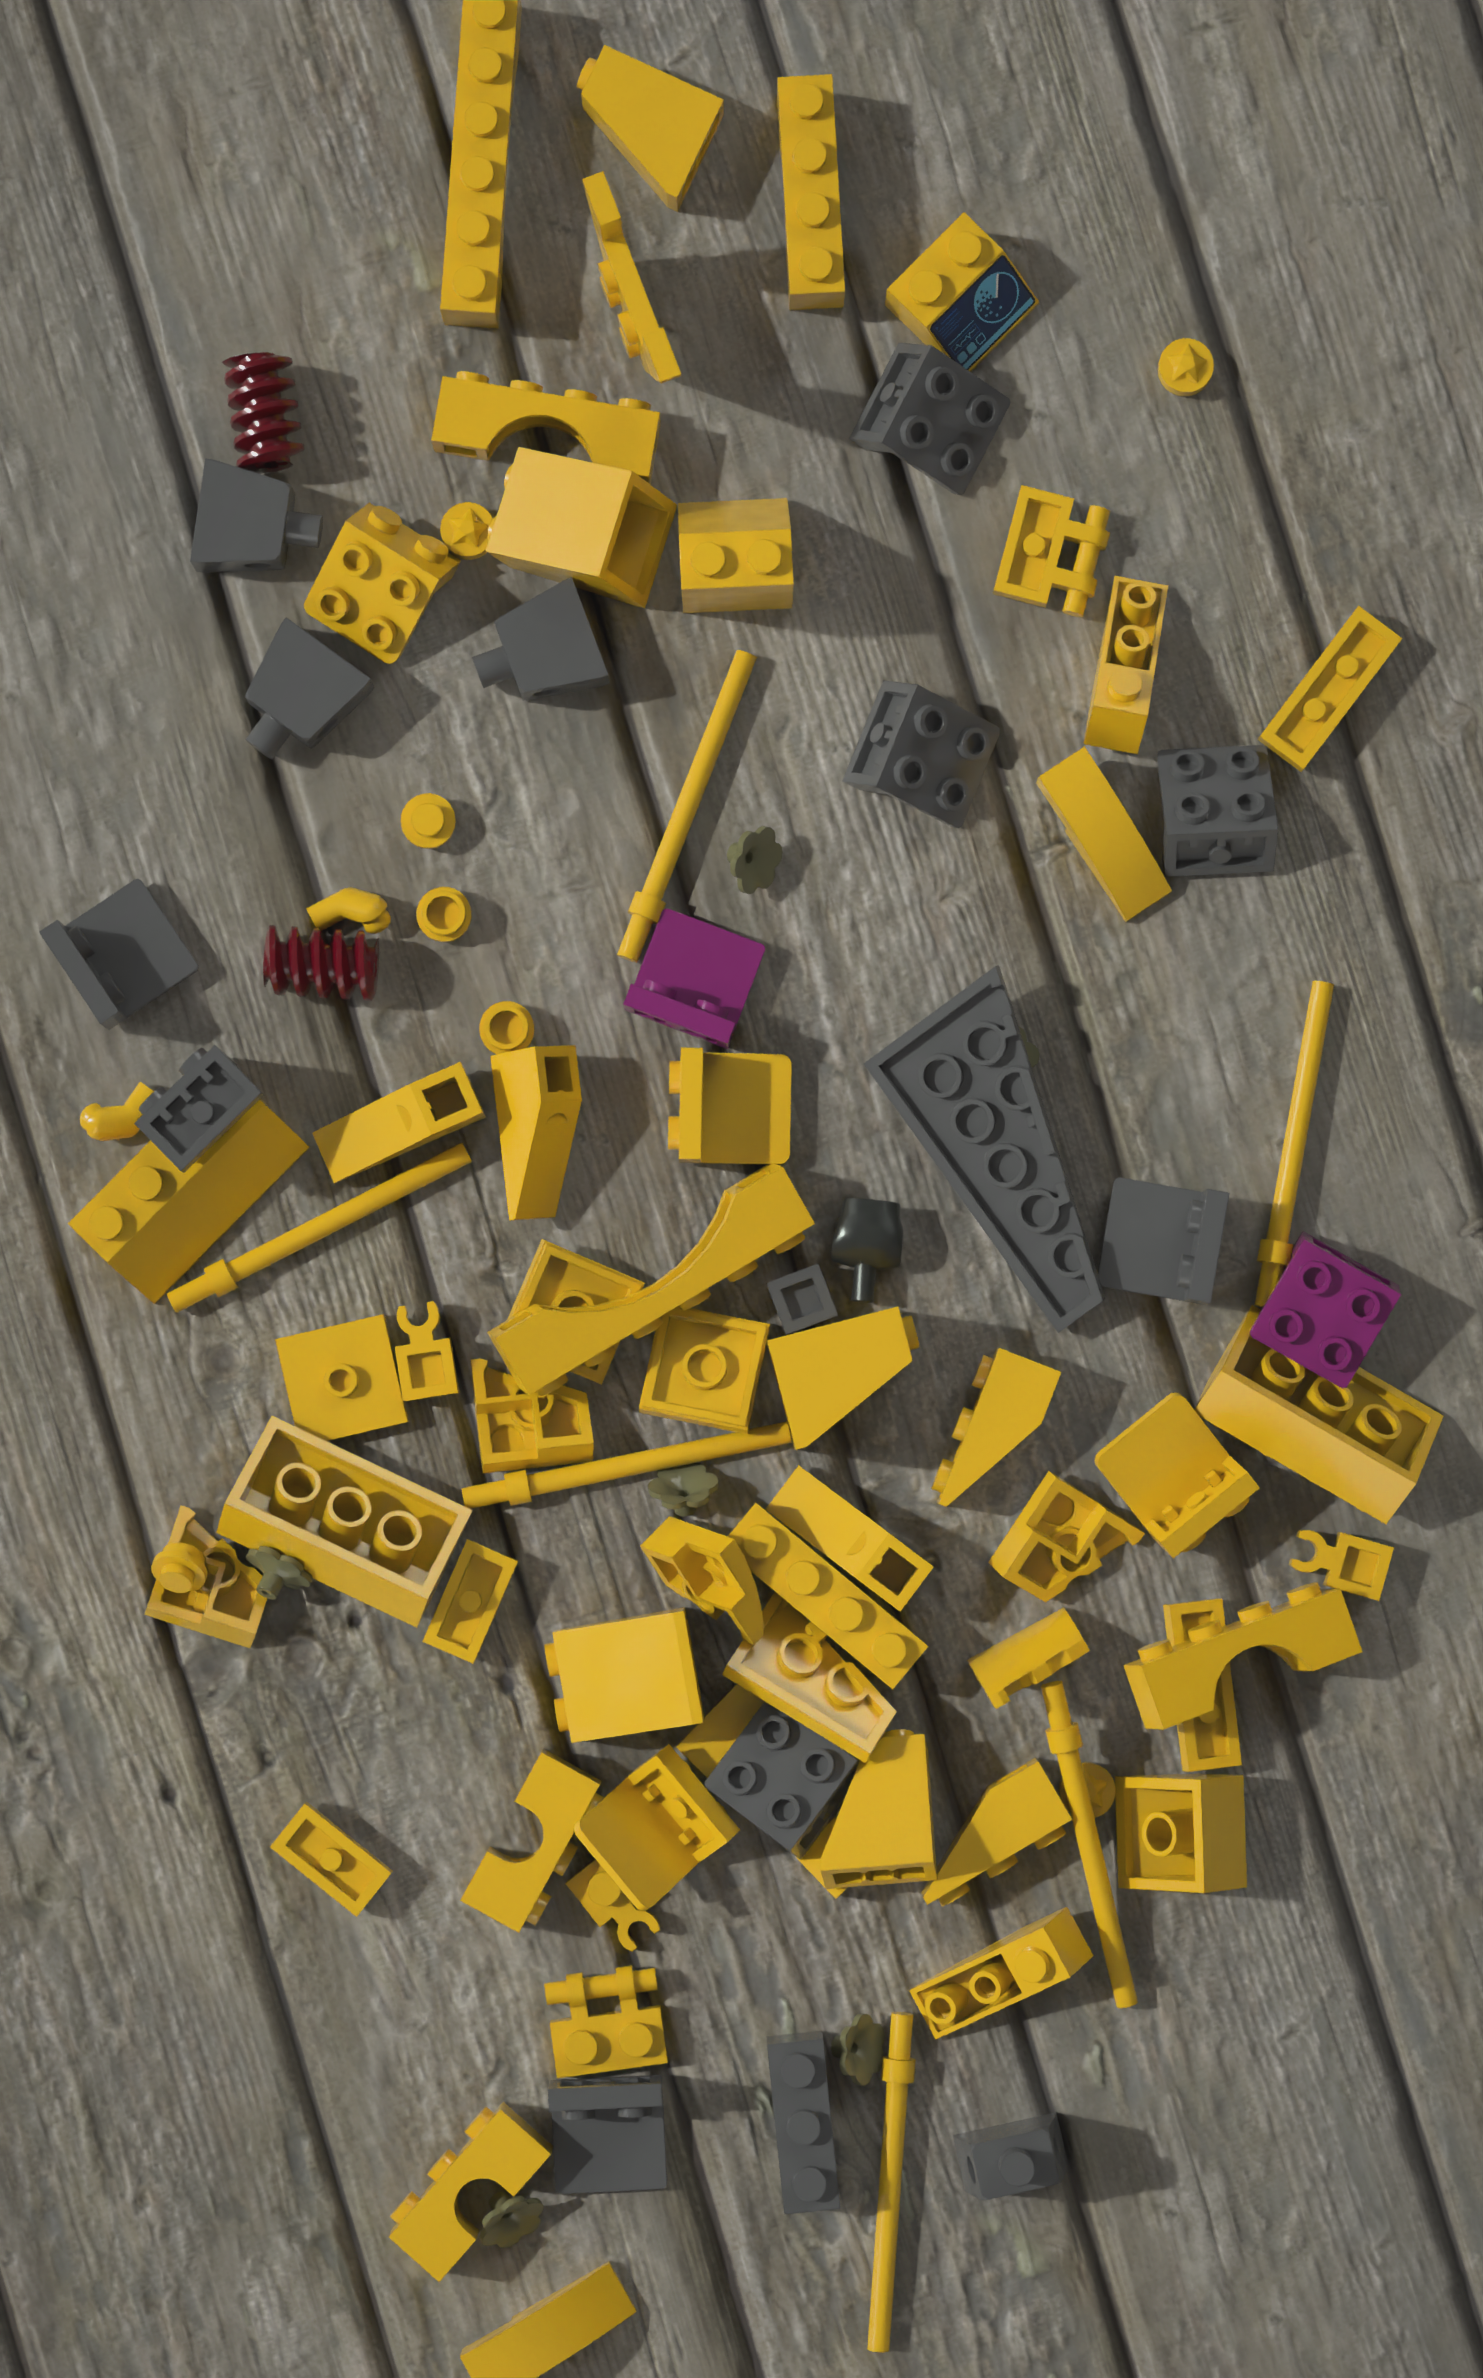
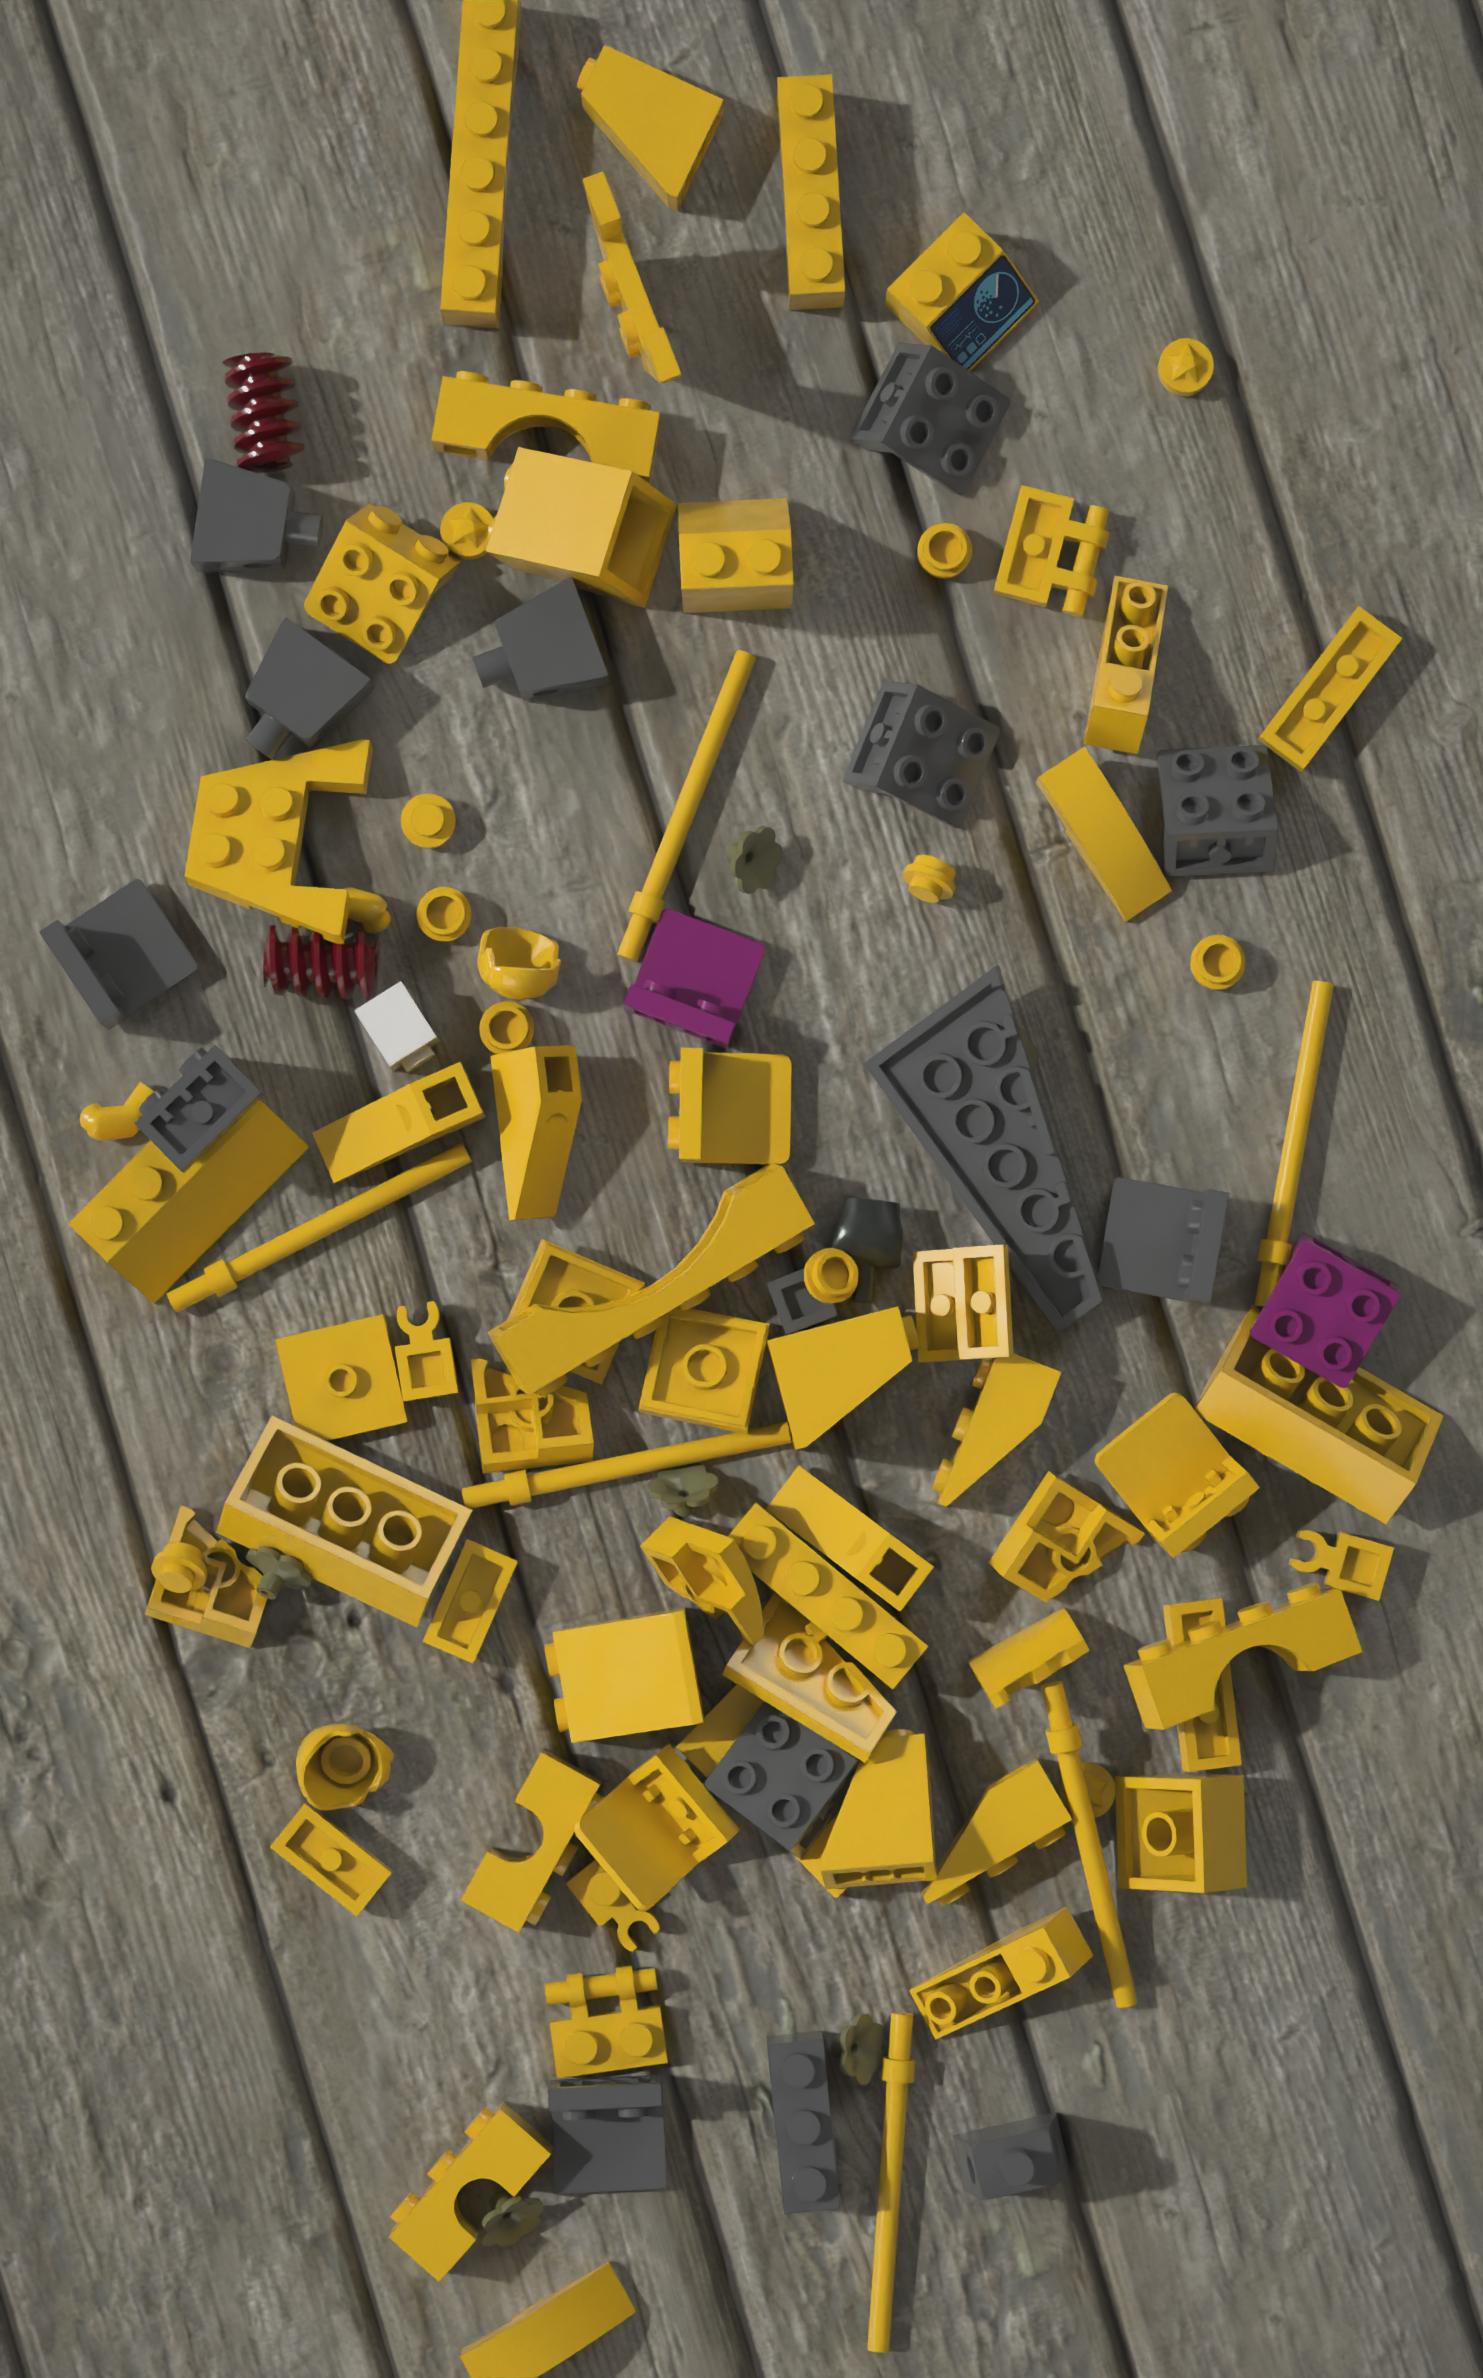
(252, 834): none -> yellow wing
(341, 1766): none -> yellow hair
(398, 1028): none -> white brick
(518, 962): none -> yellow hair
(831, 1275): none -> yellow plate
(930, 878): none -> yellow plate
(944, 550): none -> yellow plate
(963, 1303): none -> yellow slope
(1217, 962): none -> yellow plate

